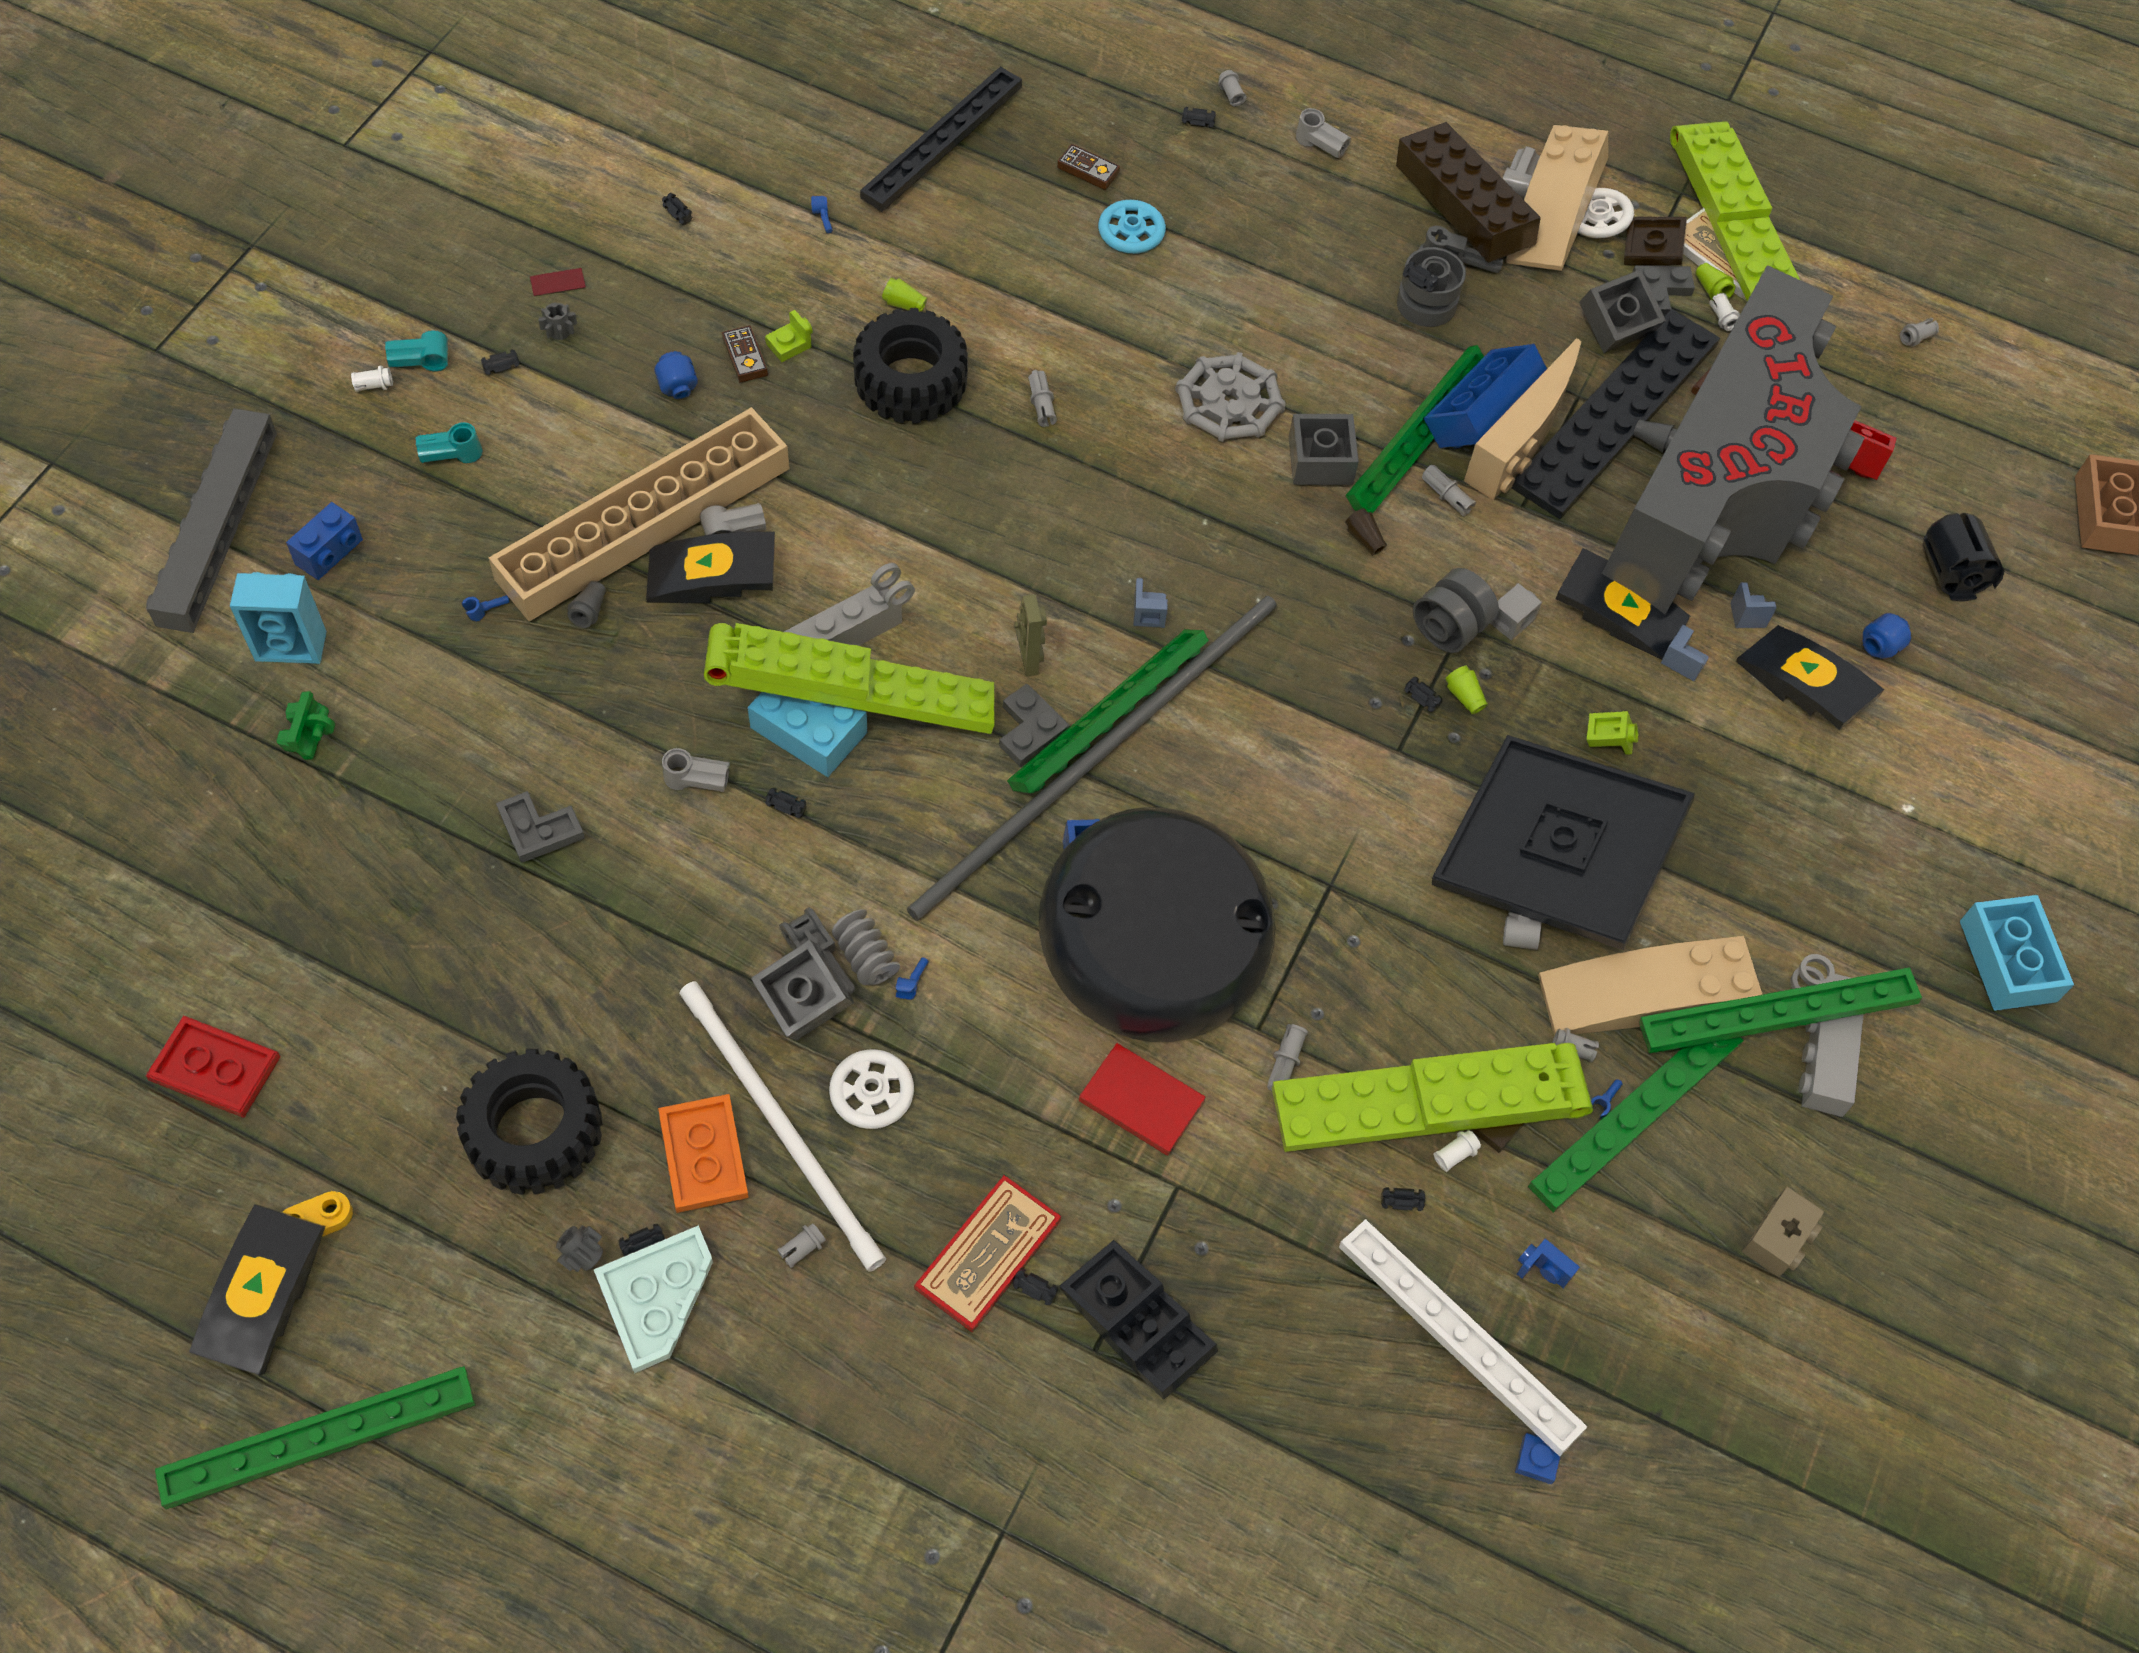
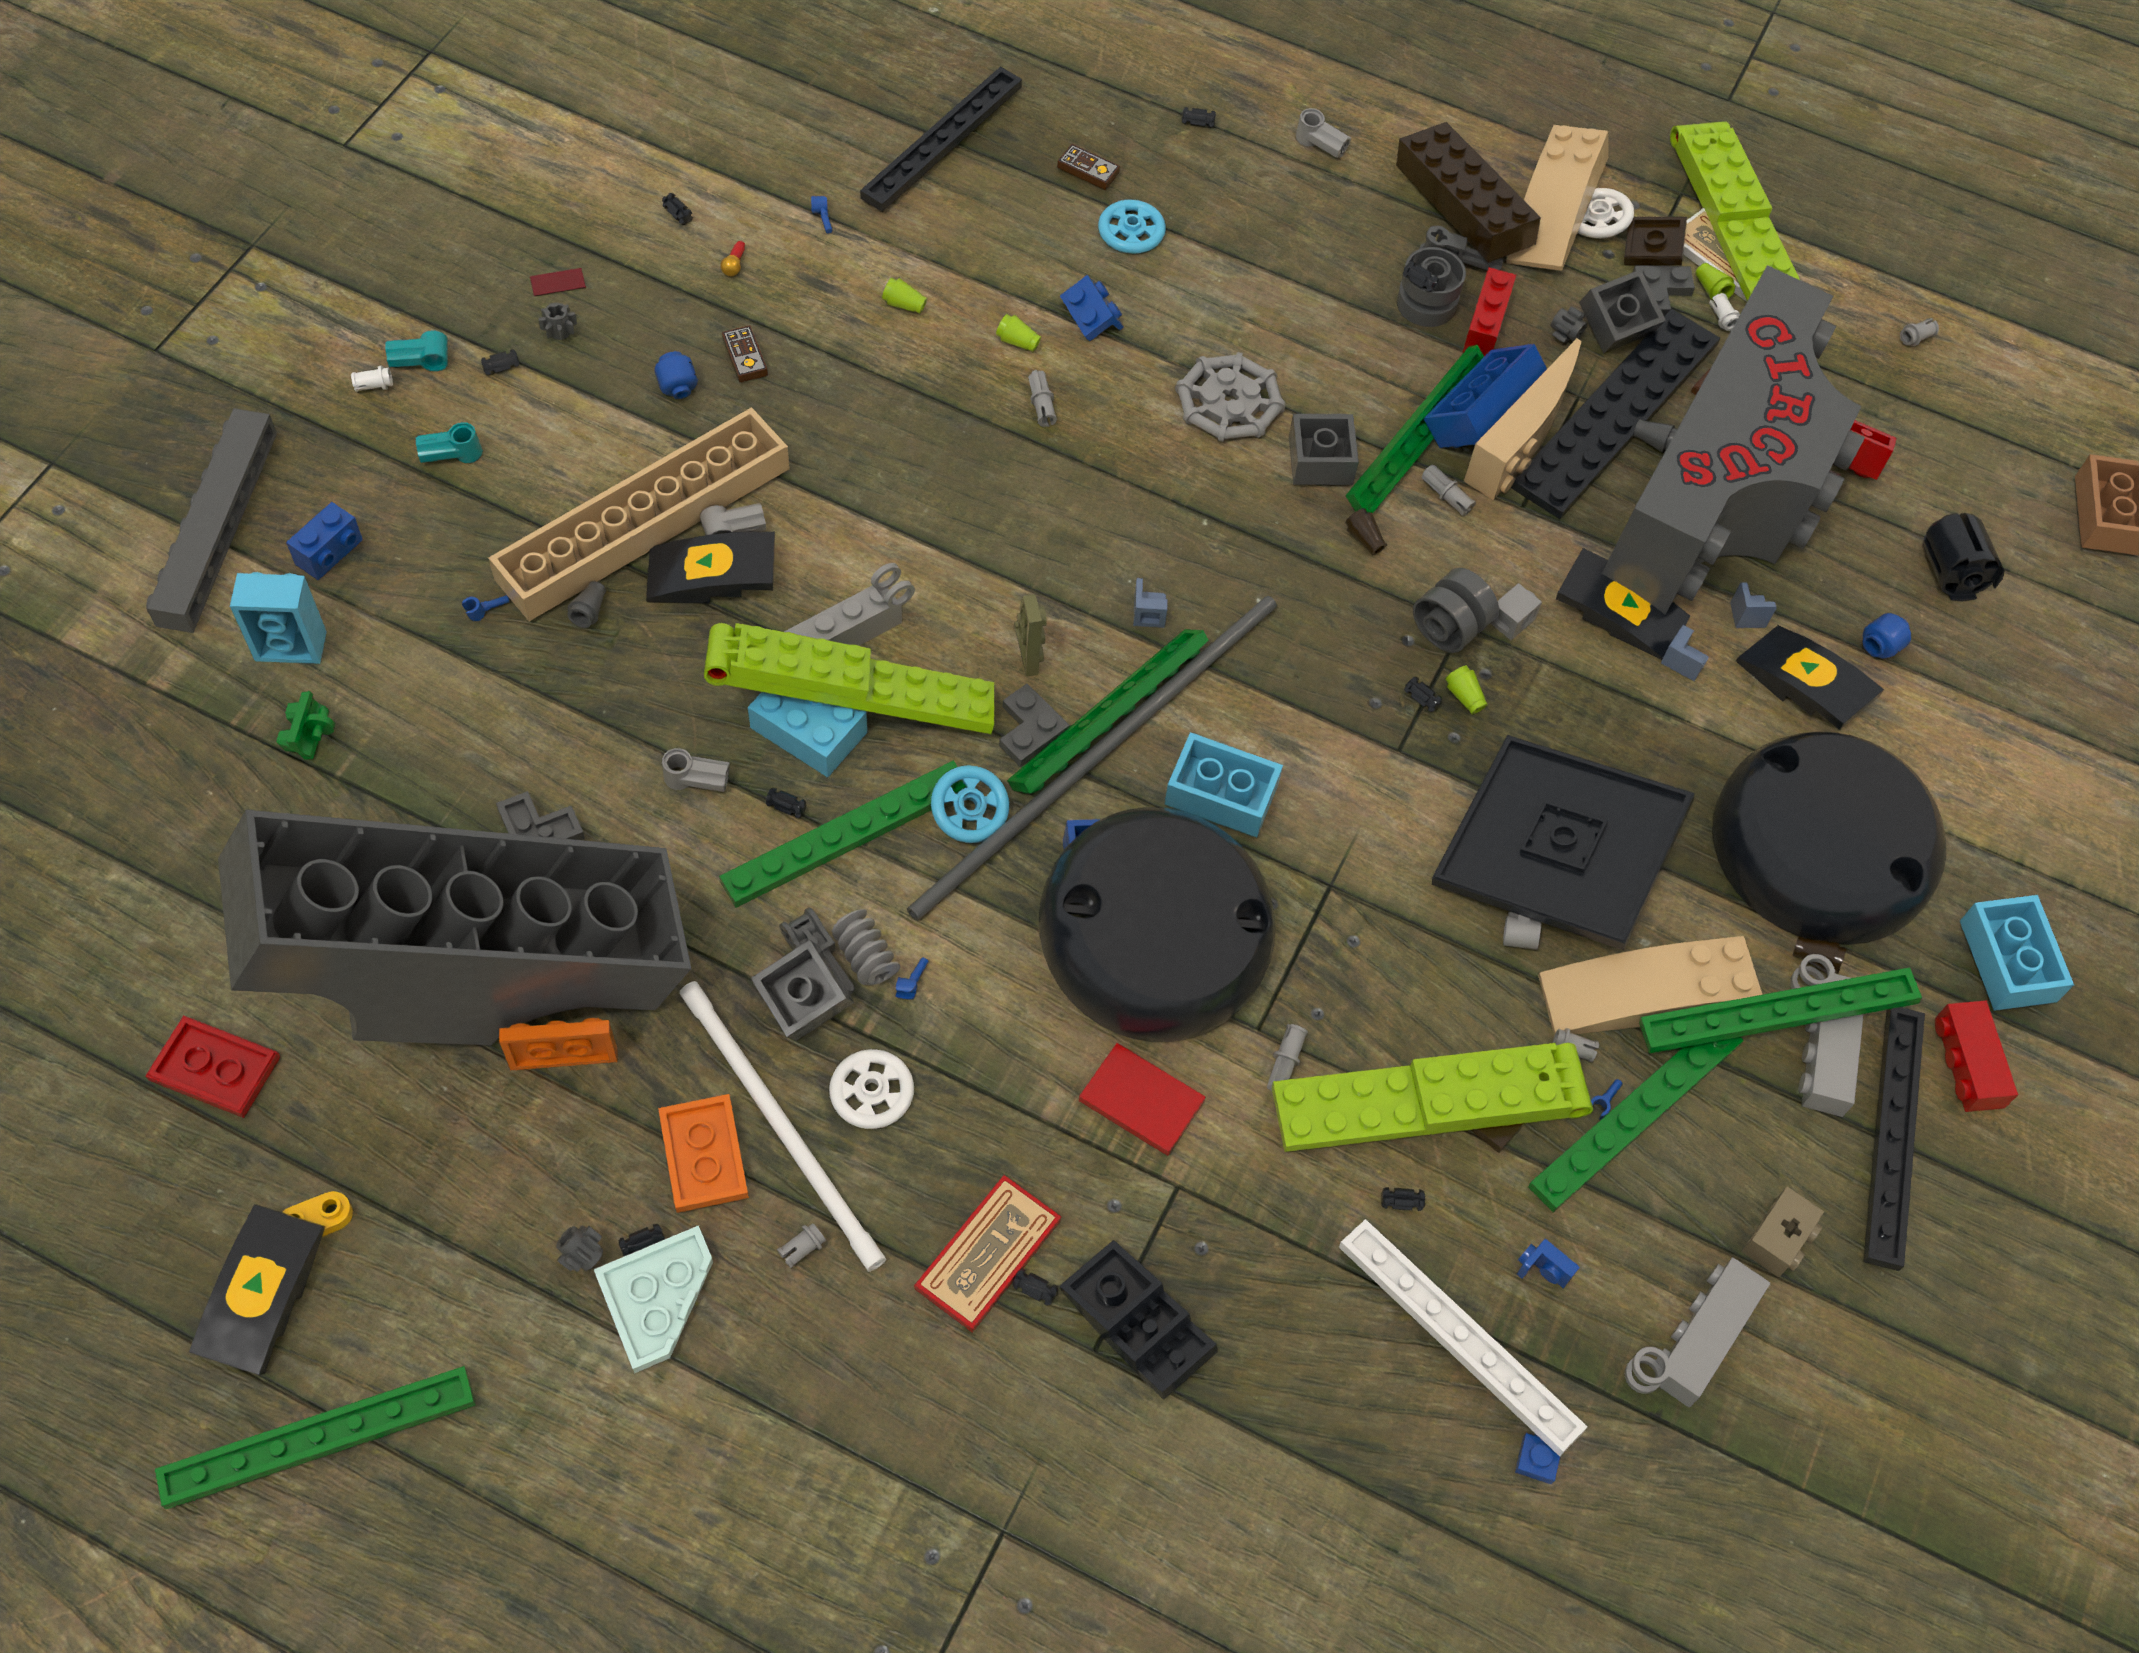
(446, 925): none -> dark grey brick
(515, 1081): black tyre -> none
(558, 1044): none -> orange plate
(731, 264): none -> pearl gold piece
(791, 338): lime bracket -> none
(833, 838): none -> green plate
(903, 337): black tyre -> none
(971, 777): none -> medium azure plate
(1017, 333): none -> lime cone
(1091, 308): none -> blue bracket
(1223, 784): none -> medium azure brick
(1229, 83): light grey pin -> none
(1463, 1146): white pin -> none
(1490, 310): none -> red brick
(1521, 170): light grey piece -> none
(1568, 324): none -> dark grey gear
(1612, 730): lime bracket -> none
(1705, 1338): none -> light grey hinge
(1828, 949): none -> dark brown cone
(1830, 837): none -> black cylinder
(1894, 1139): none -> black plate
(1975, 1056): none -> red brick

